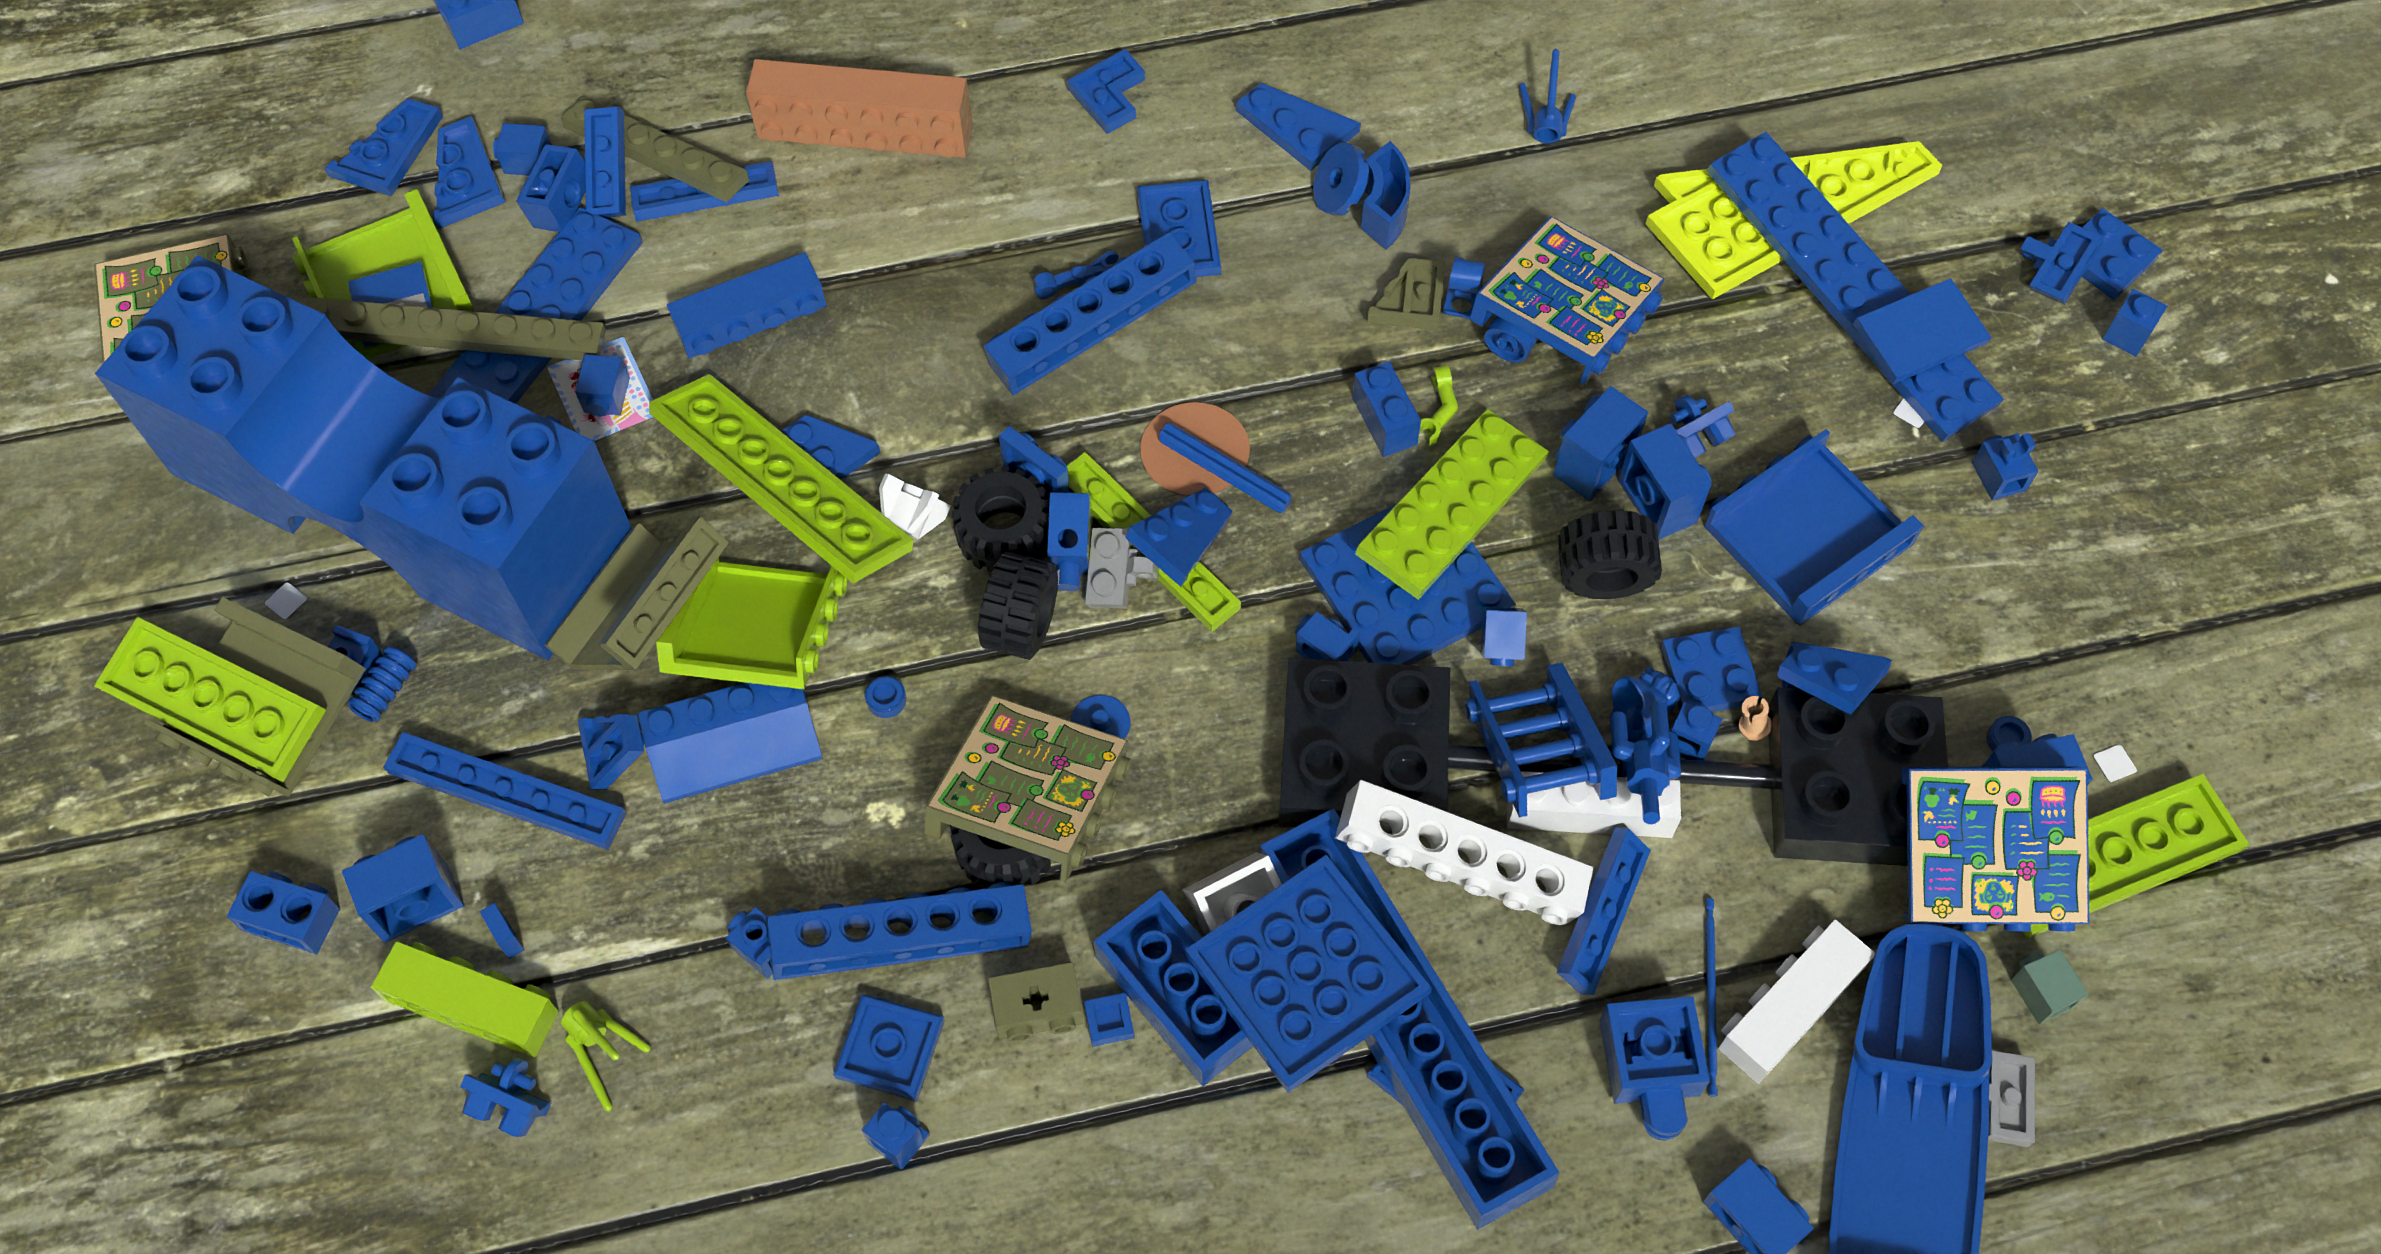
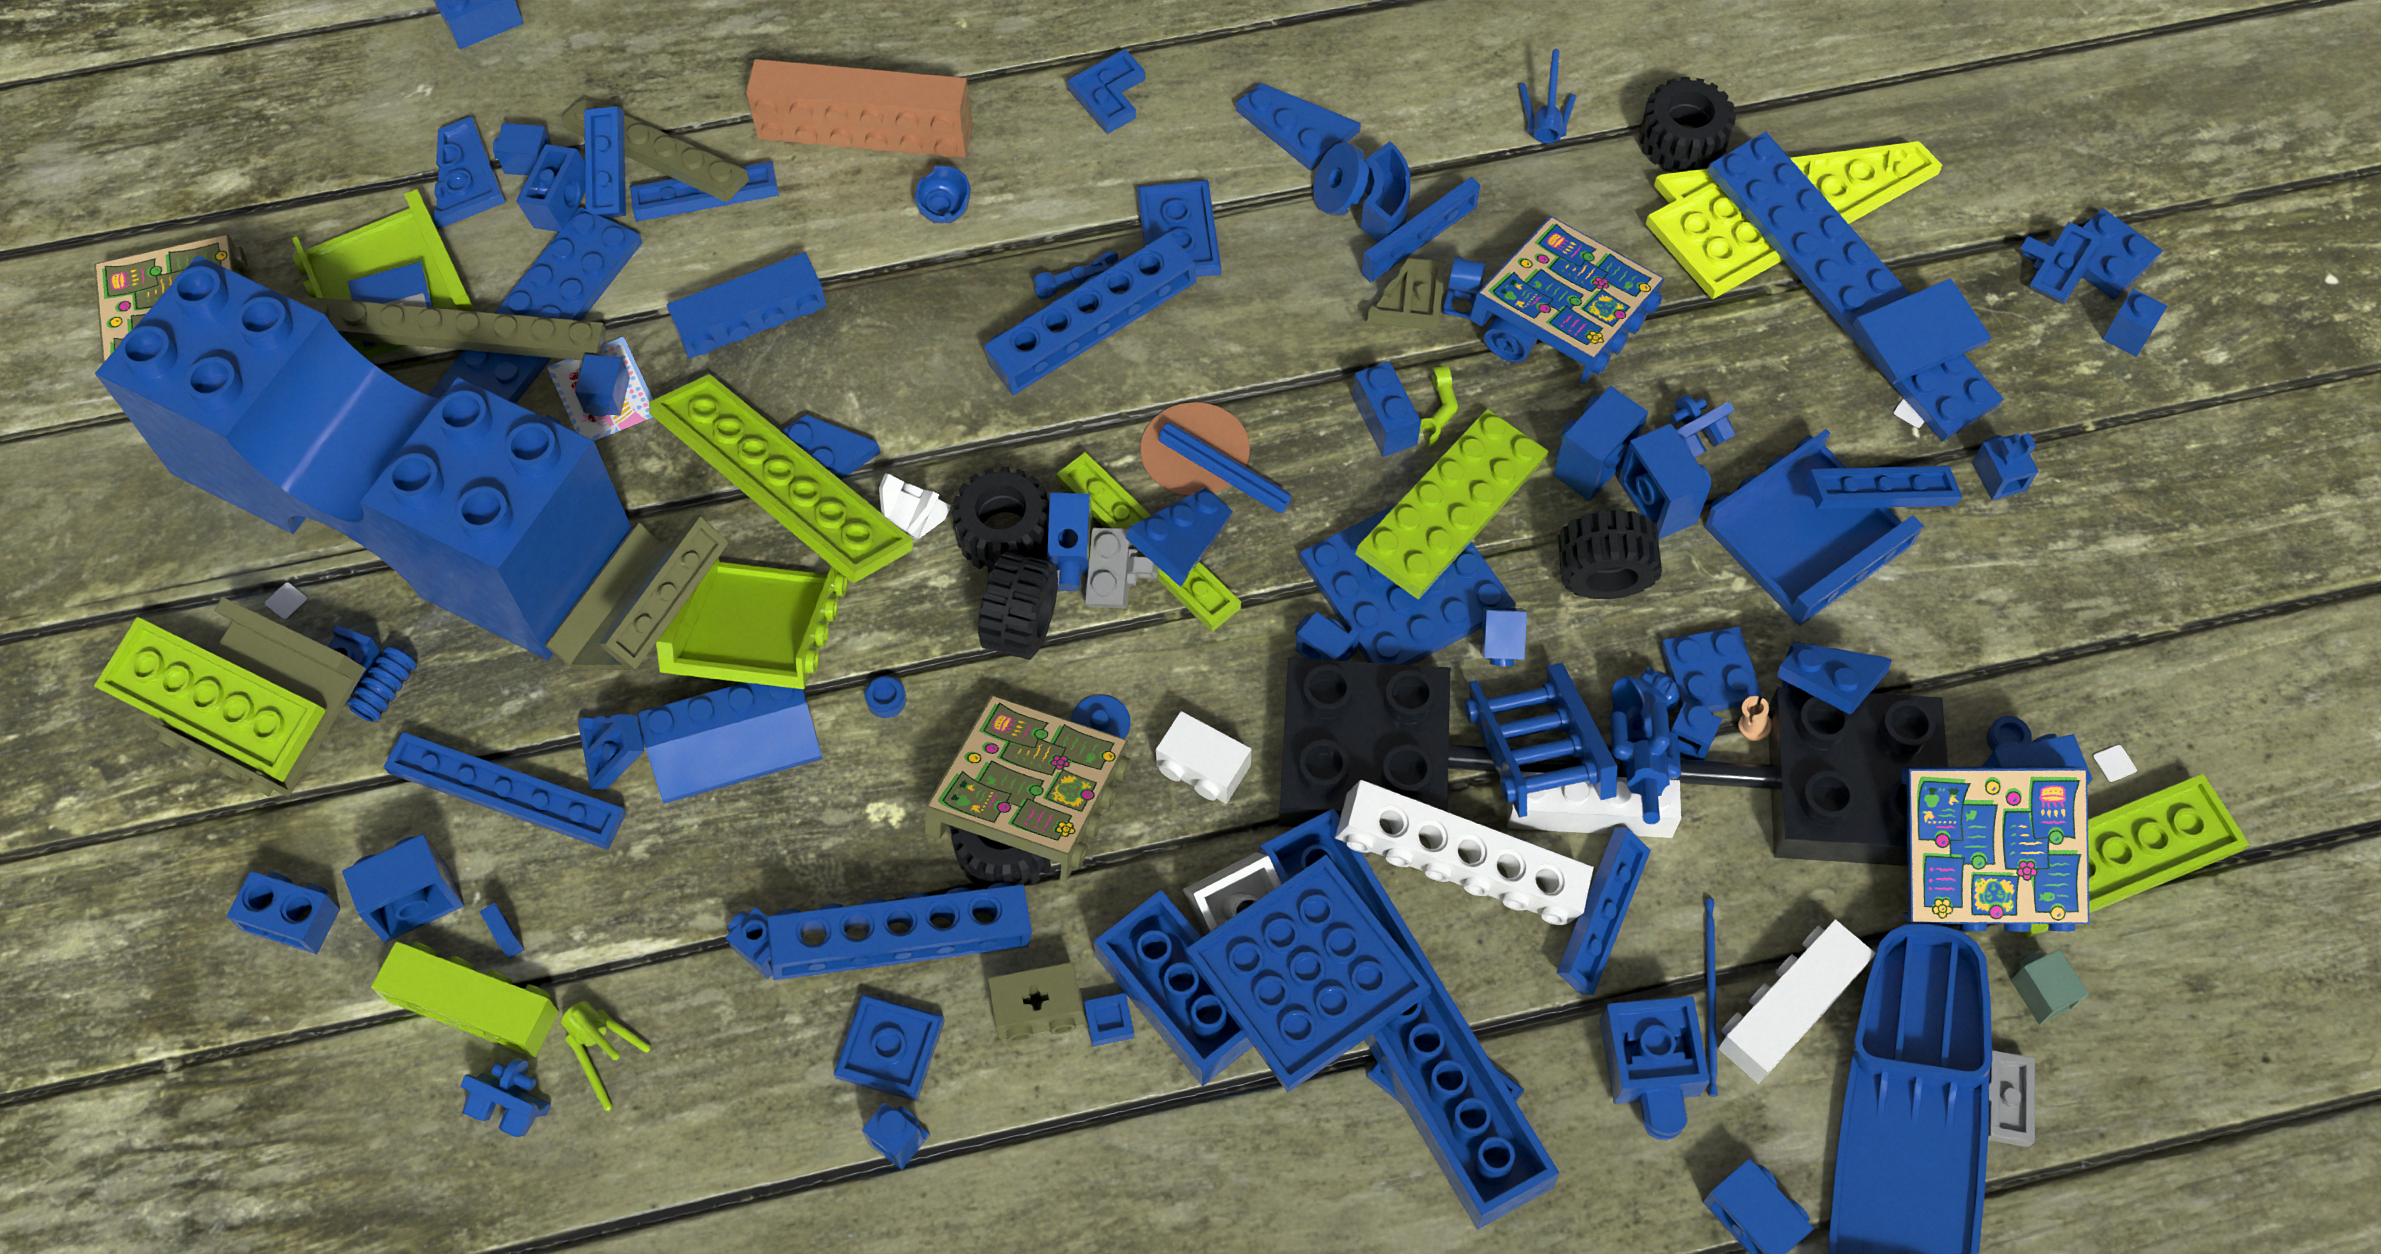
(390, 151): blue wing -> none
(943, 194): none -> blue hair
(1023, 453): blue plate -> none
(1203, 758): none -> white brick
(1420, 229): none -> blue tile
(1690, 104): none -> black tyre
(1883, 487): none -> blue plate

